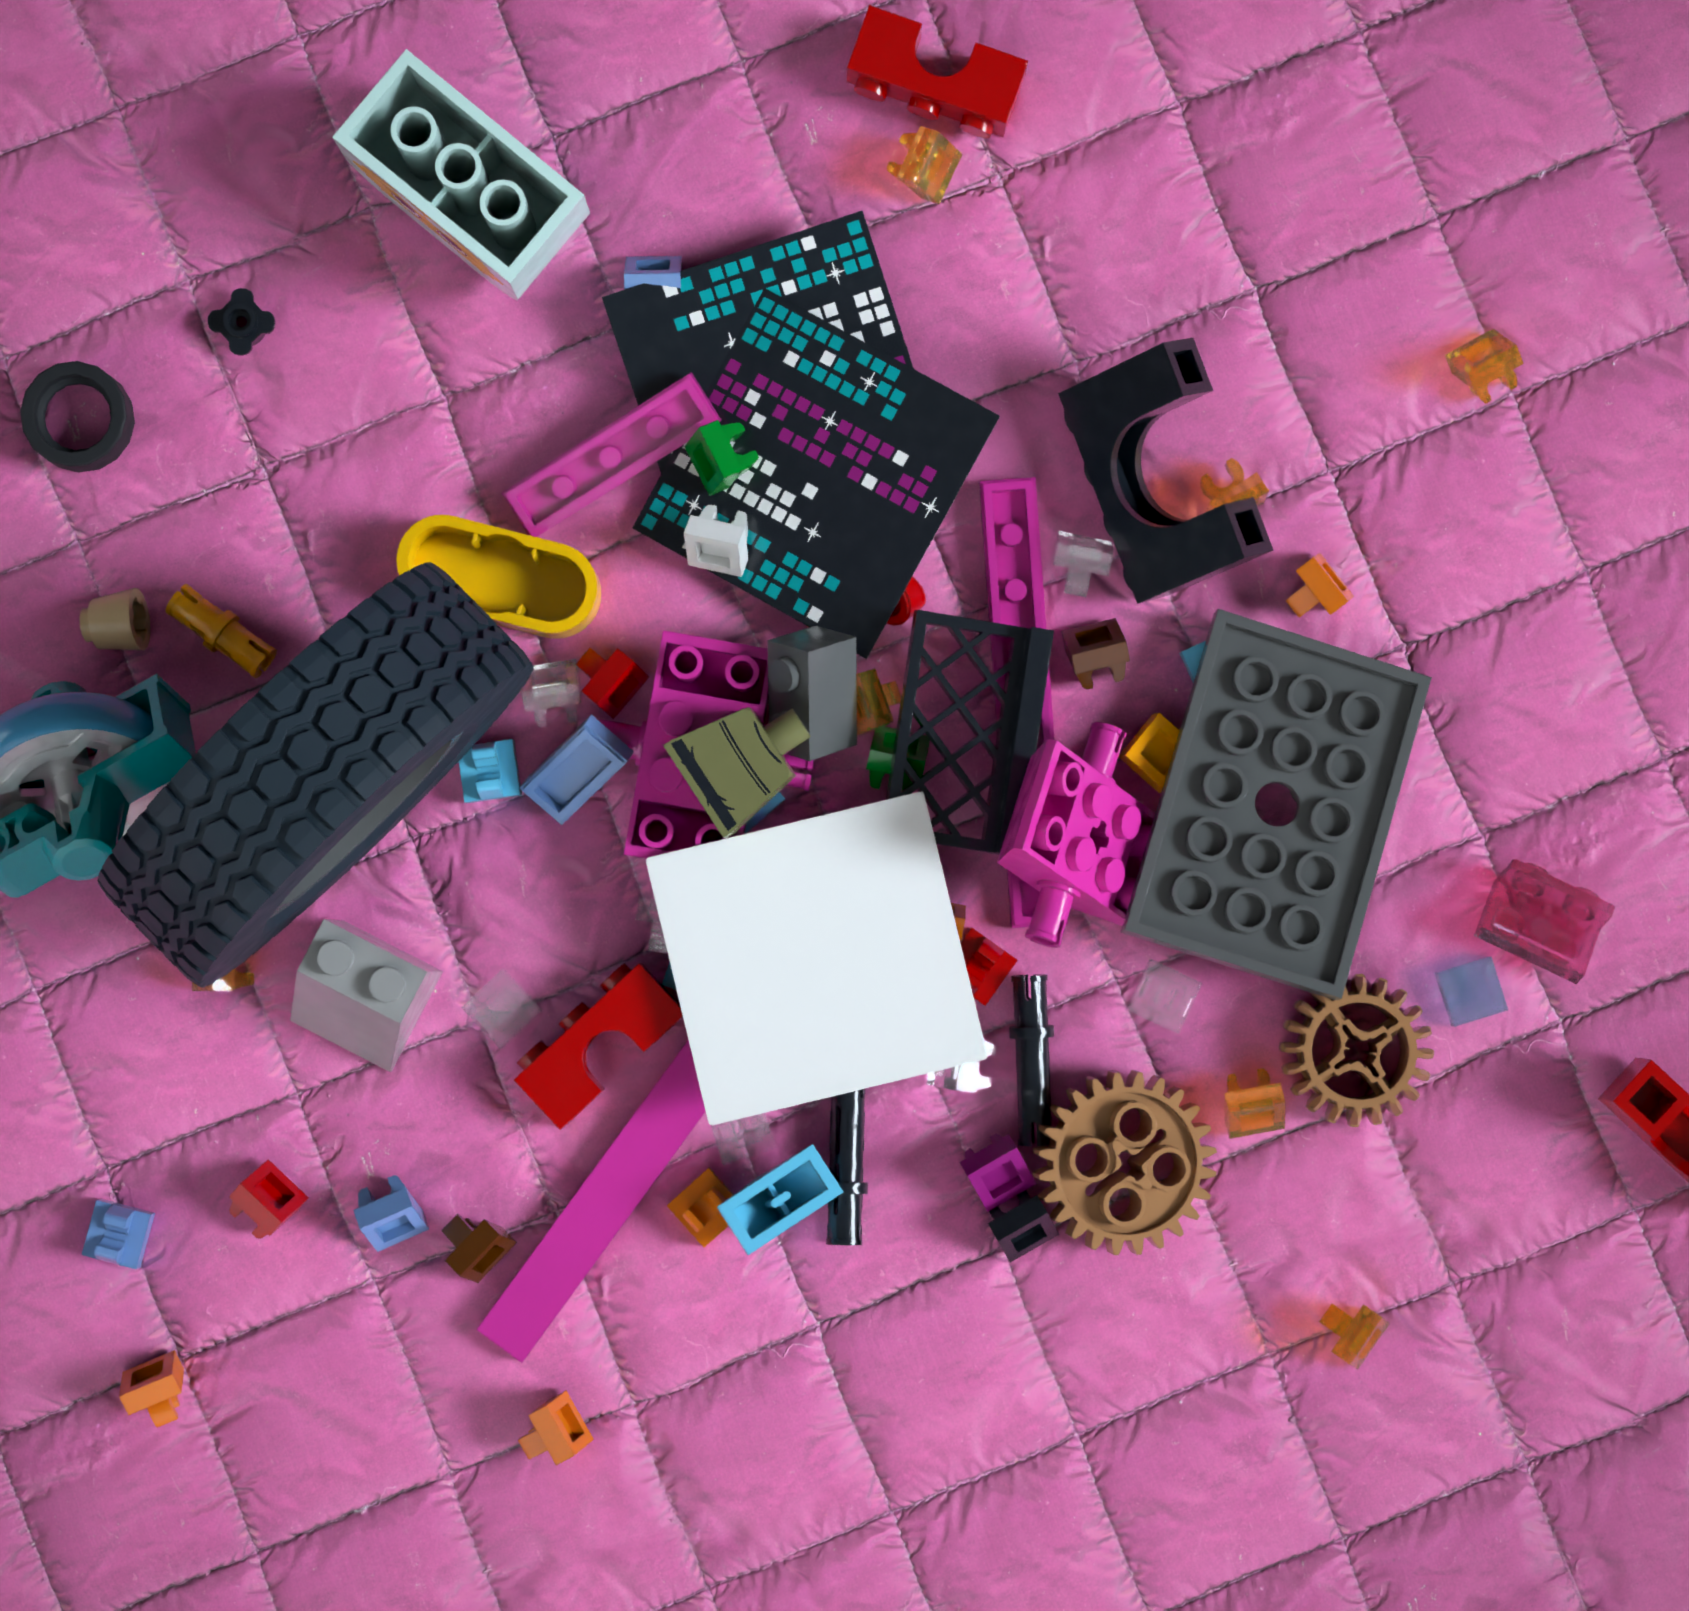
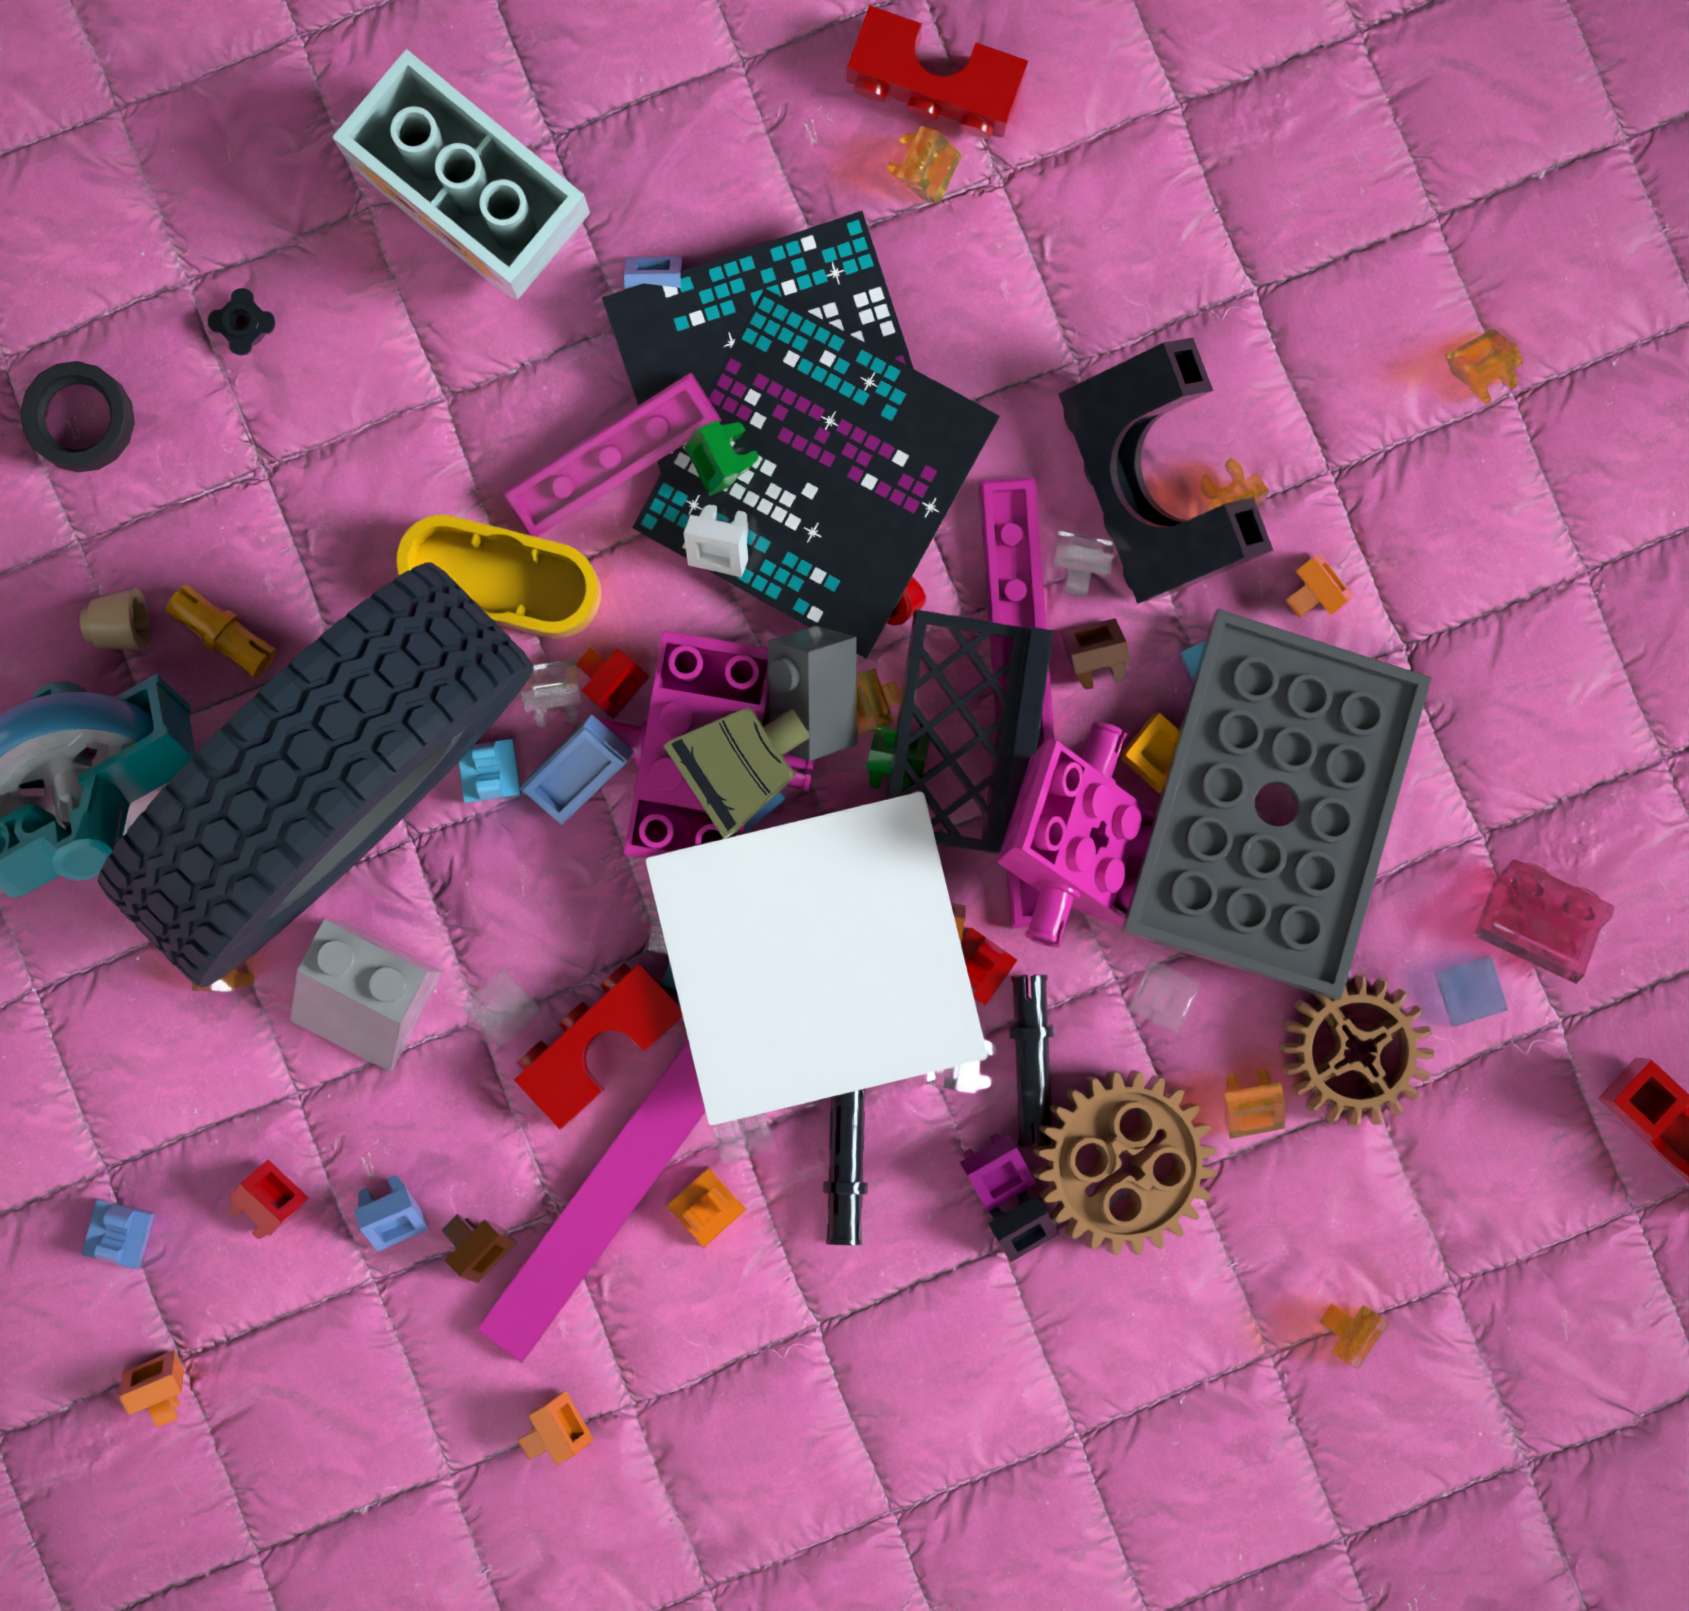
(779, 1199): medium azure slope -> none

